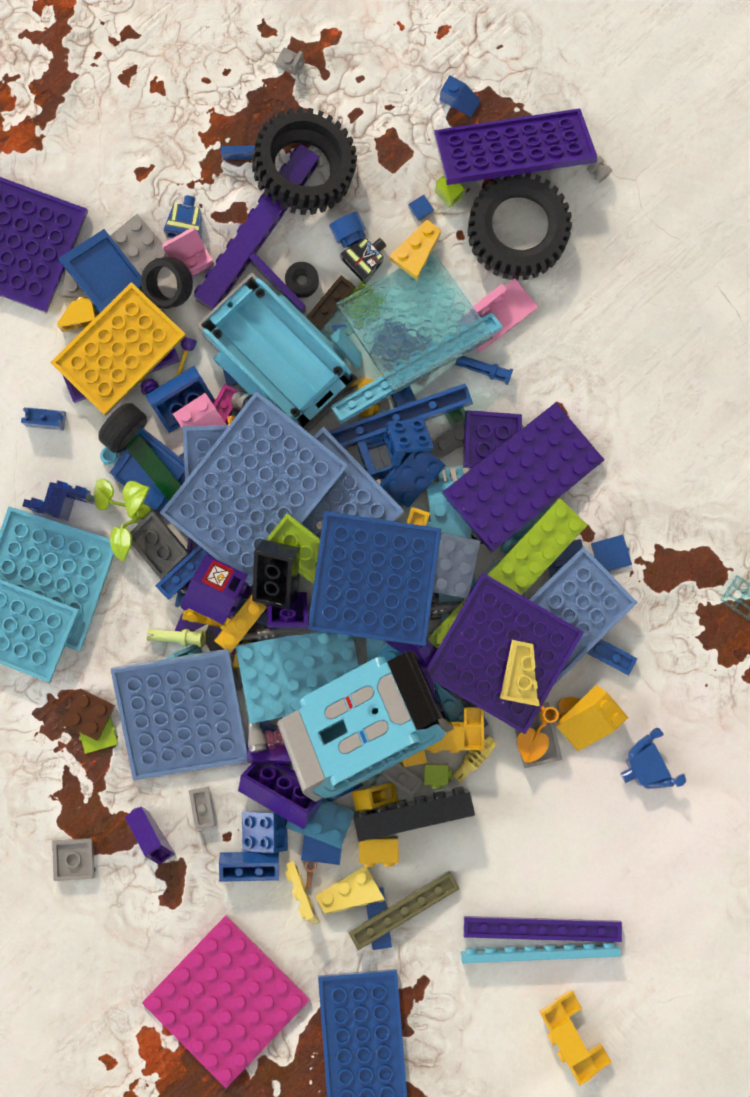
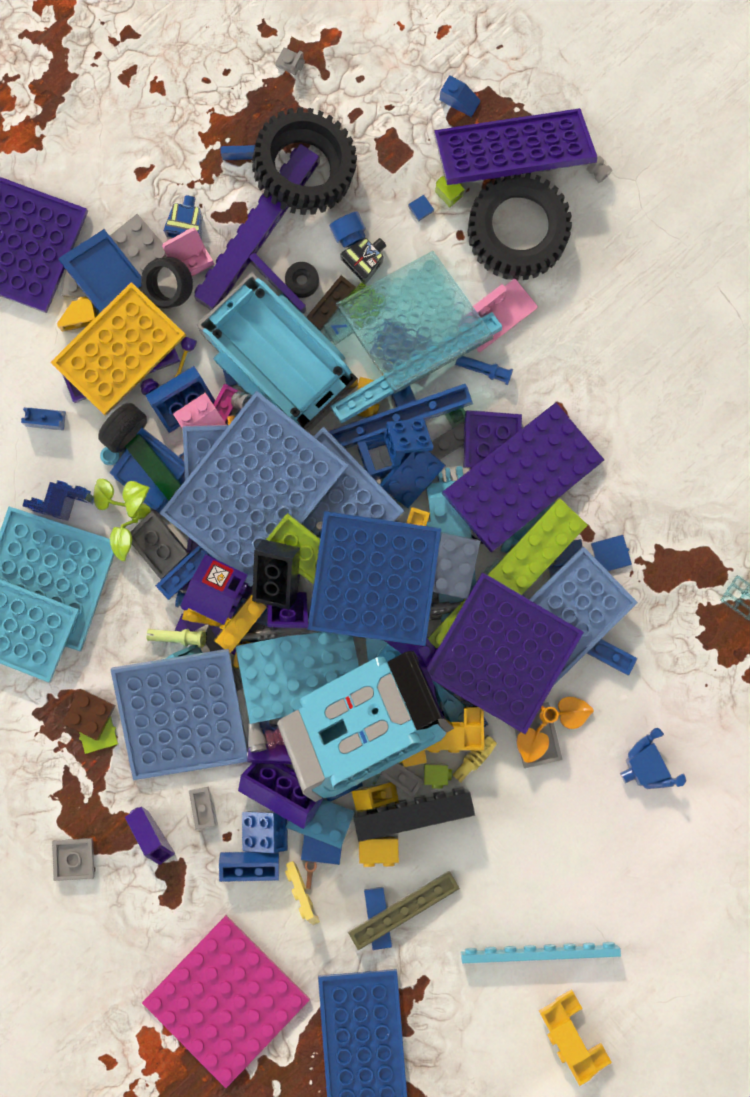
(347, 347): medium azure slope -> none
(352, 891): light yellow wing -> none
(415, 250): yellow wing -> none
(519, 677): light yellow wing -> none
(542, 929): dark purple plate -> none
(591, 719): yellow slope -> none

